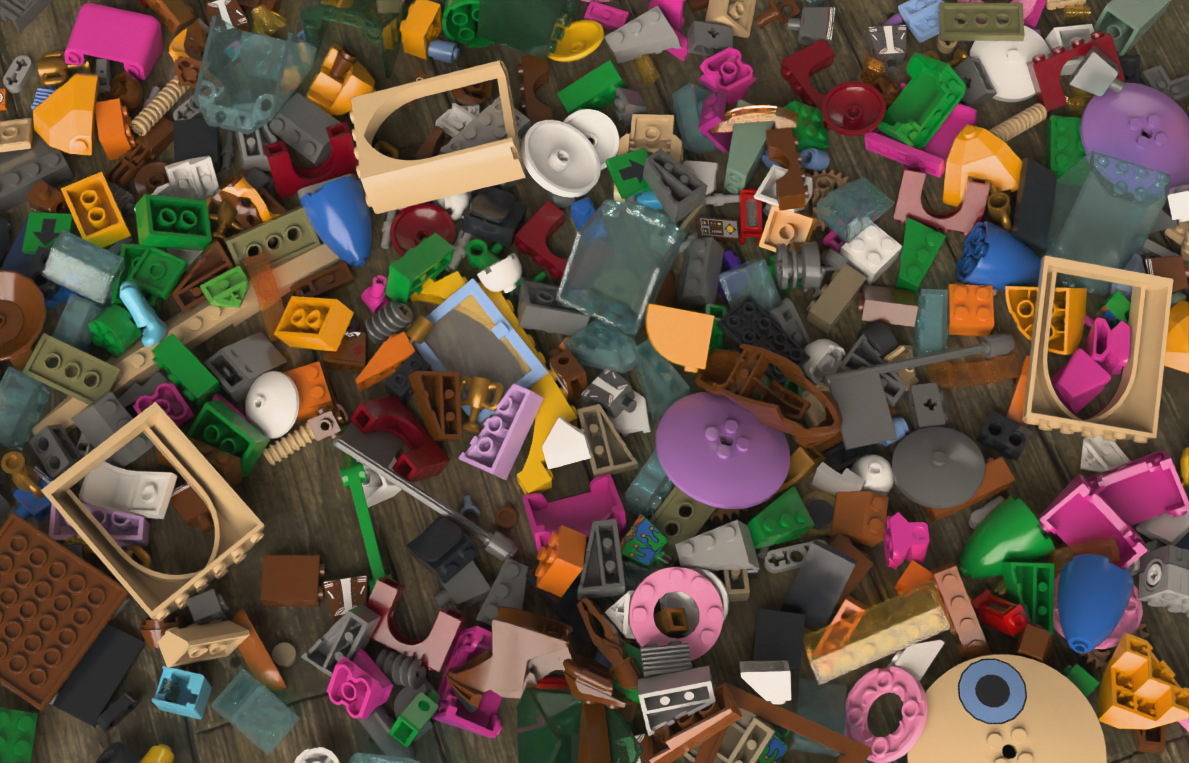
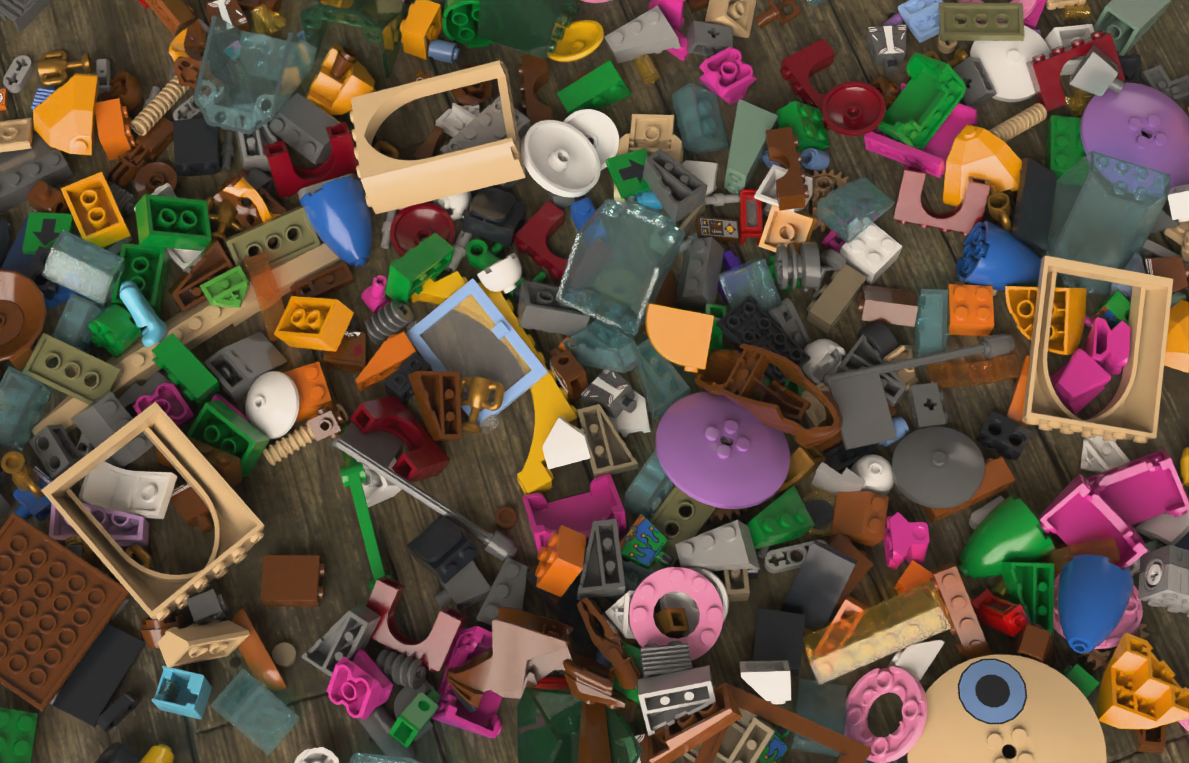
(116, 37): dark pink windscreen -> none
(157, 272): green tile -> none
(193, 178): white slope -> none
(346, 594): torso -> none
(419, 330): pearl gold piece -> none
(468, 506): sand blue piece -> none
(504, 433): lavender wedge -> none
(607, 16): dark pink plate -> none
(628, 103): dark grey slope -> none
(711, 115): magenta bracket -> none
(757, 113): clear orange slope -> none
(813, 25): dark grey torso -> none
(872, 70): clear orange slope -> none
(917, 254): green wedge -> none

